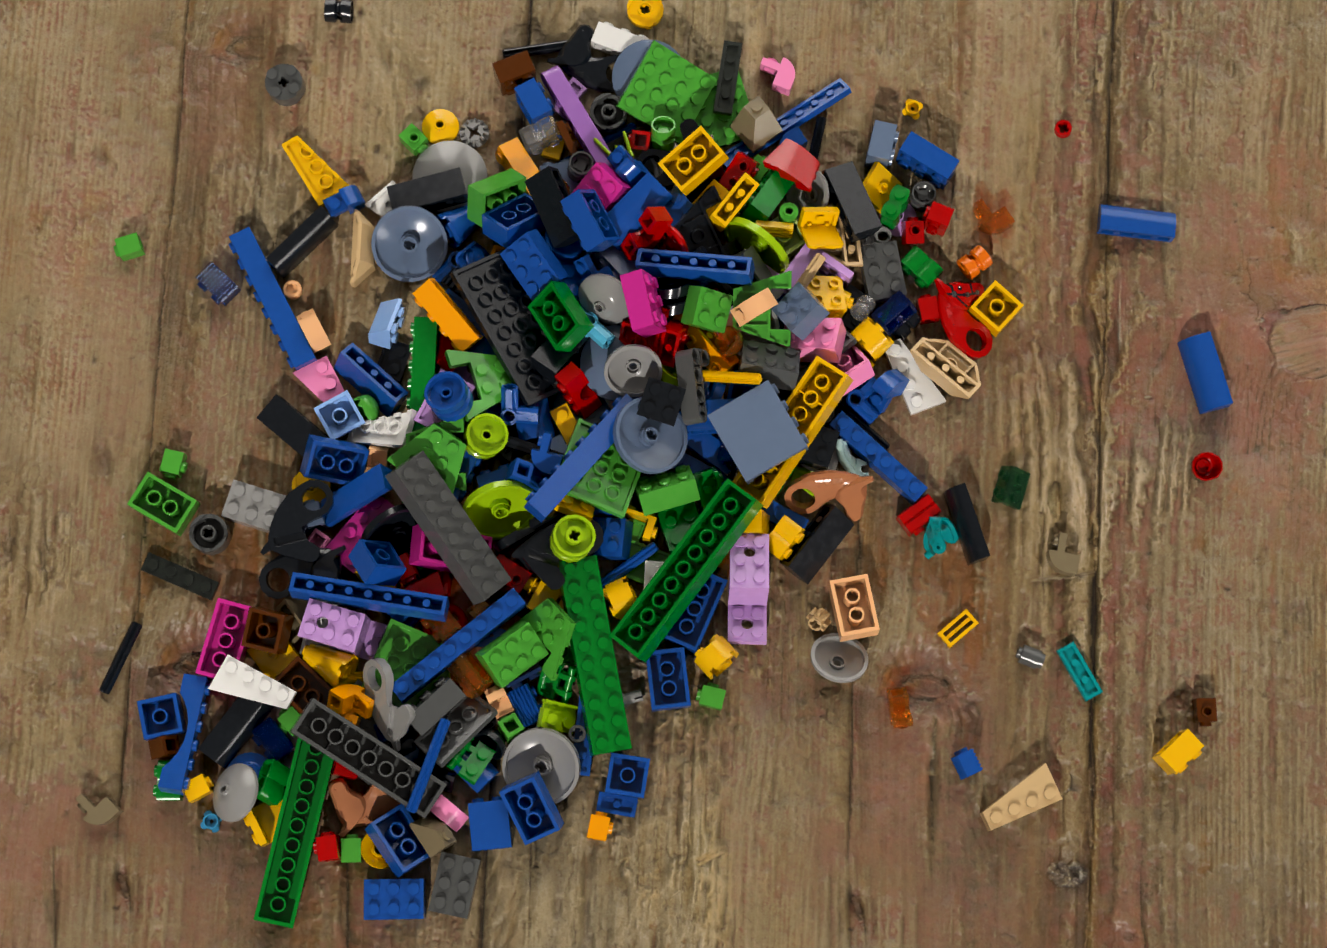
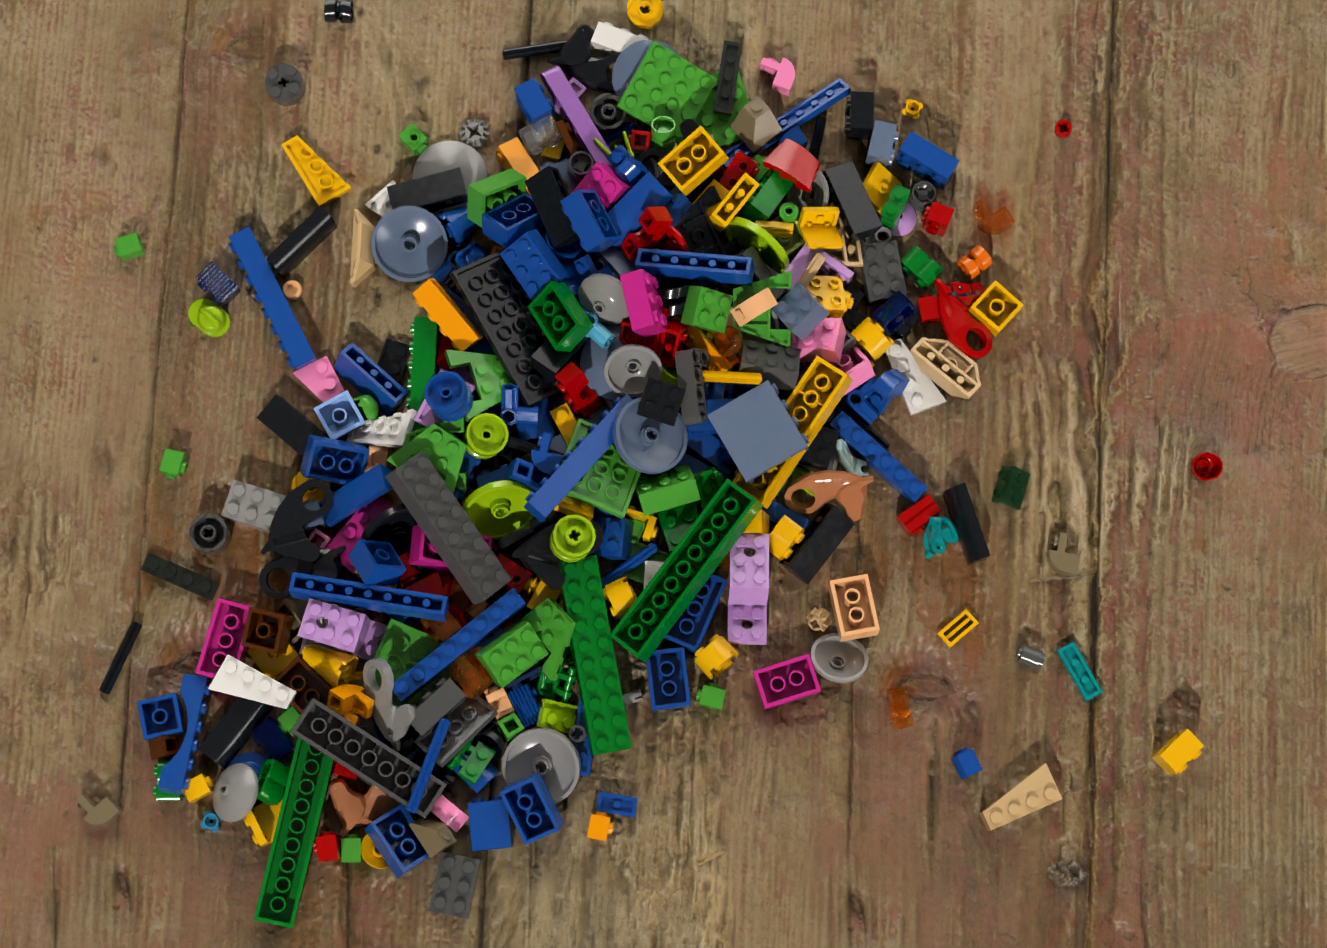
(164, 504): bright green brick -> none
(209, 317): none -> lime piece
(313, 330): light nougat brick -> none
(345, 200): blue brick -> none
(386, 323): light blue slope -> none
(394, 899): blue brick -> none
(436, 134): yellow dish -> none
(513, 72): reddish brown brick -> none
(627, 775): blue brick -> none
(786, 681): none -> dark pink brick
(859, 115): none -> black brick
(862, 307): clear wheel -> none
(912, 231): red brick -> none
(1136, 223): blue brick -> none
(1204, 711): reddish brown brick -> none
(1205, 373): blue brick -> none

